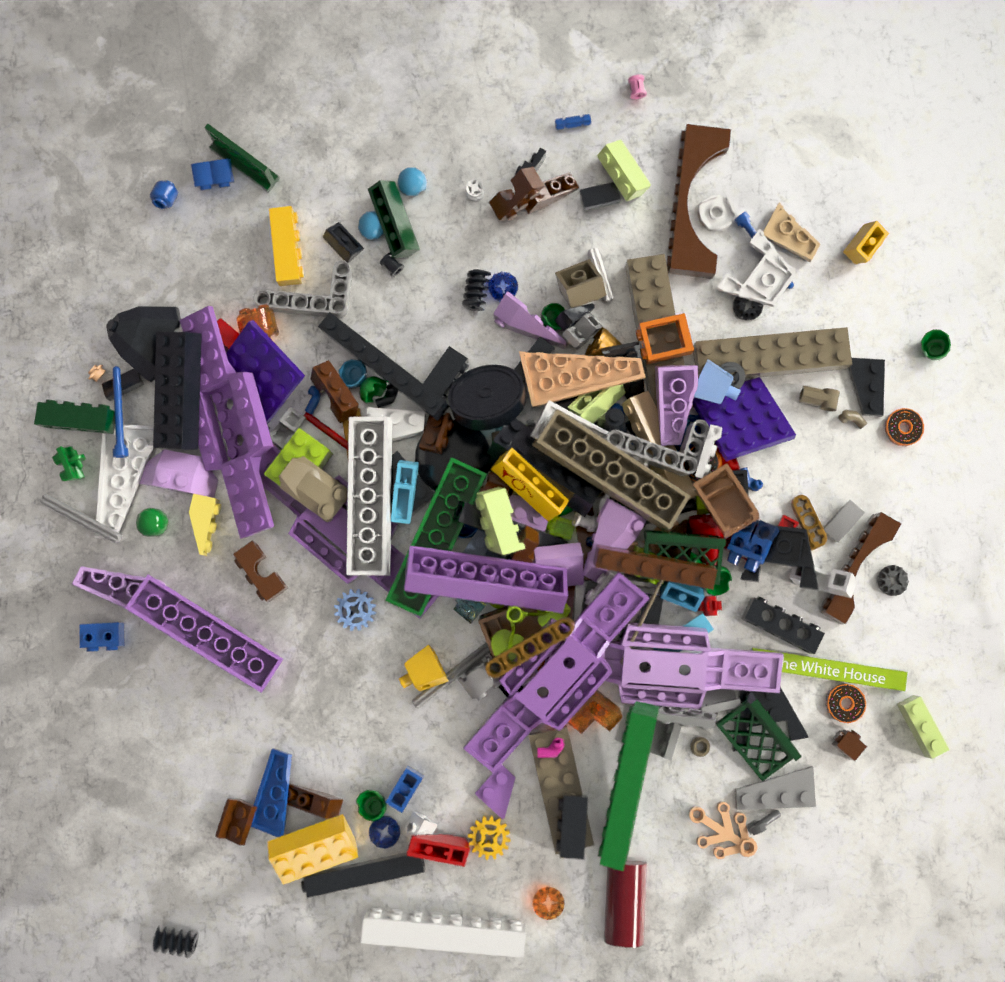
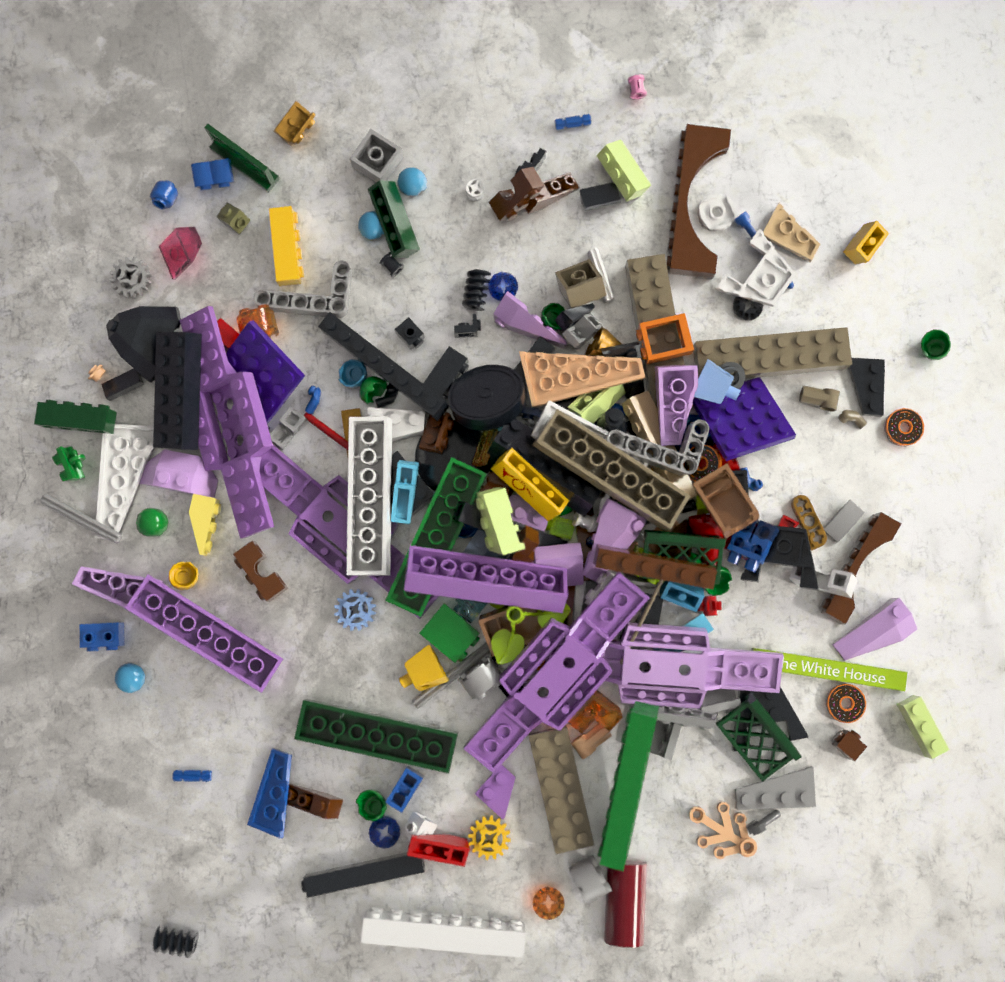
(120, 449): blue piece -> none
(122, 275): none -> light grey gear
(129, 677): none -> dark azure hair
(180, 249): none -> clear pink slope
(183, 575): none -> yellow hair
(192, 775): none -> blue axle
(233, 217): none -> olive bracket
(236, 821): reddish brown bracket -> none
(294, 124): none -> pearl gold bracket
(299, 445): lime brick -> none
(312, 849): yellow piece -> none
(313, 488): dark tan slope -> none
(328, 380): reddish brown arch -> none
(342, 242): black slope -> none
(376, 156): none -> light grey brick
(376, 735): none -> dark green brick
(410, 334): none -> black brick
(450, 634): none -> green brick
(466, 330): none -> black bracket
(481, 457): none -> clear yellow tile
(521, 651): pearl gold beam -> none
(530, 413): none -> dark blue plate
(553, 750): dark pink arm -> none
(572, 826): black brick -> none
(587, 743): none -> light nougat piece
(590, 879): none -> light grey brick
(706, 746): dark tan plate -> none
(708, 451): white hinge -> none
(808, 643): black brick -> none
(883, 628): none -> lavender wedge
(884, 581): dark grey gear -> none

